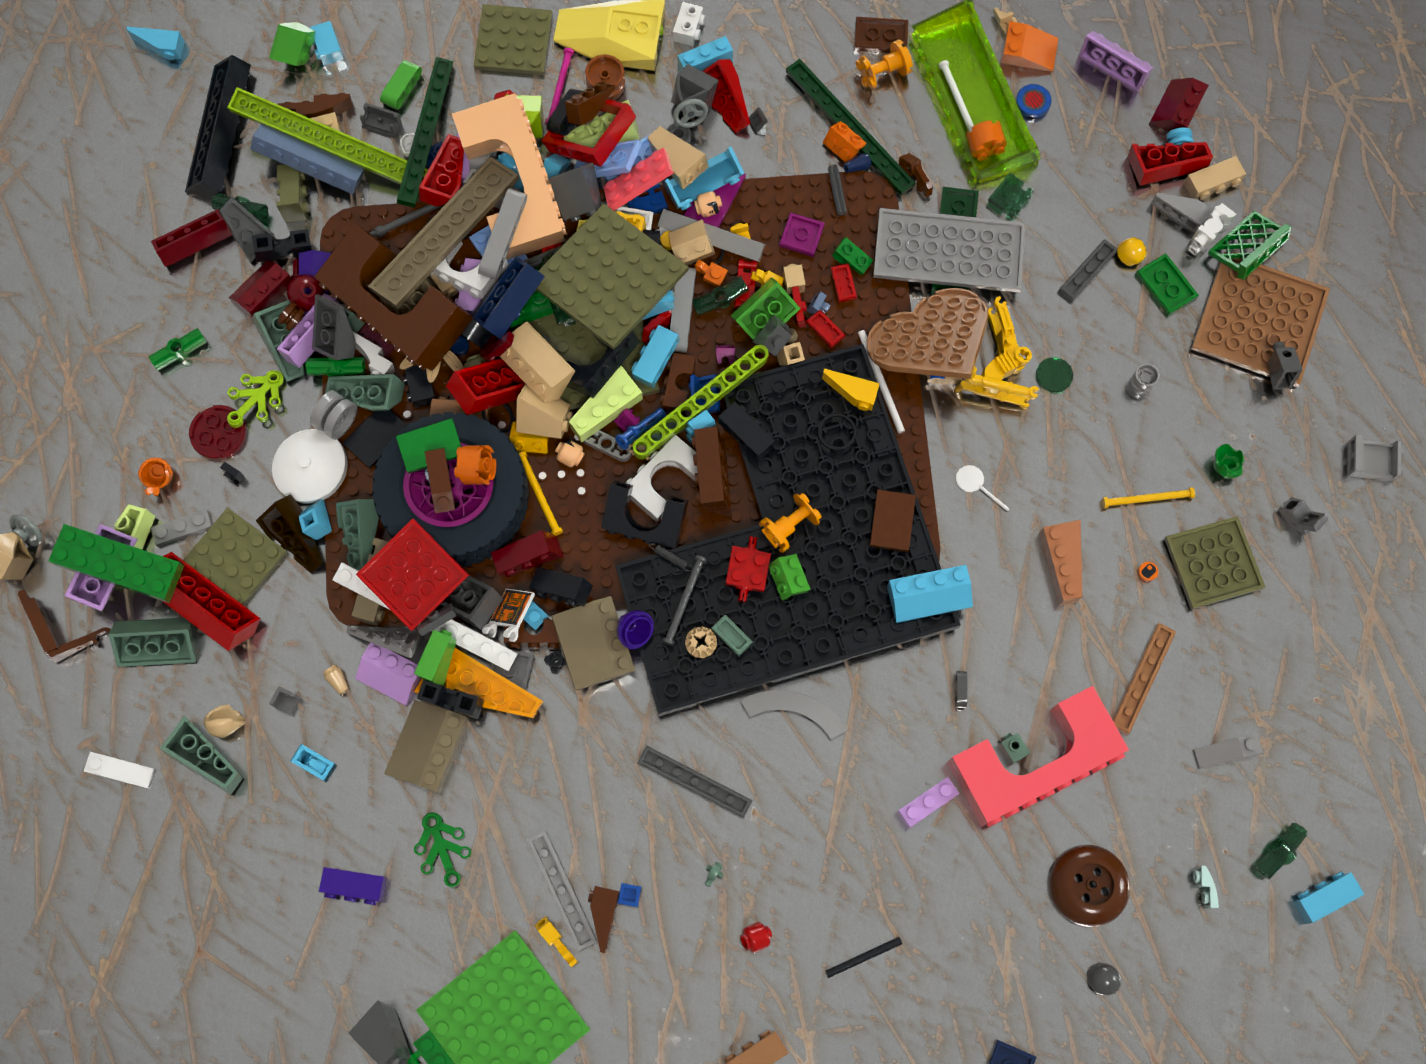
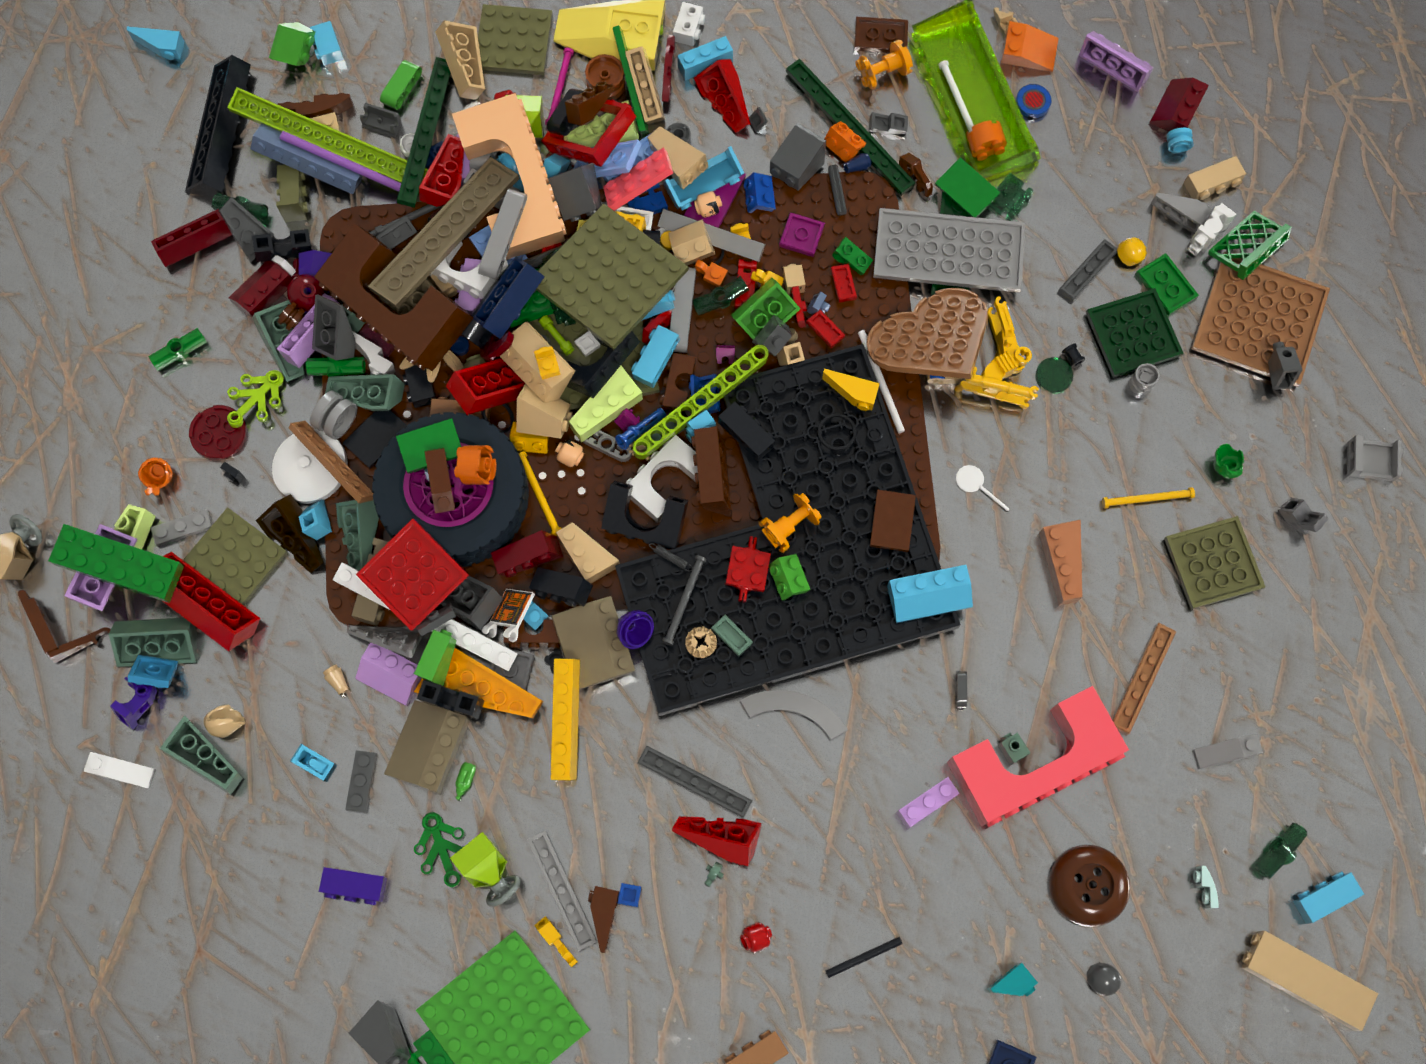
(131, 711): none -> dark purple tile
(152, 671): none -> dark azure plate
(284, 265): none -> white tile
(285, 701): flat silver panel -> none
(331, 461): none -> medium nougat tile
(339, 160): none -> medium lavender piece
(361, 781): none -> dark grey plate
(397, 233): none -> dark grey plate
(463, 57): none -> tan wedge
(464, 778): none -> bright green piece
(483, 867): none -> lime piece
(547, 362): none -> yellow bracket
(565, 346): none -> lime bar
(565, 719): none -> yellow brick
(586, 554): none -> tan wedge
(587, 343): none -> white tile
(622, 47): none -> green tile
(645, 85): none -> tan brick
(669, 55): none -> dark red tile
(693, 95): dark grey piece -> none
(726, 839): none -> red wedge
(759, 192): none -> blue bracket
(798, 157): none -> dark grey slope
(889, 124): none -> dark grey slope
(967, 188): none -> green tile
(1015, 982): none -> teal slope
(1073, 355): none -> black bush
(1134, 332): none -> dark green plate
(1147, 571): orange tile -> none
(1168, 161): red wedge -> none
(1309, 980): none -> tan brick

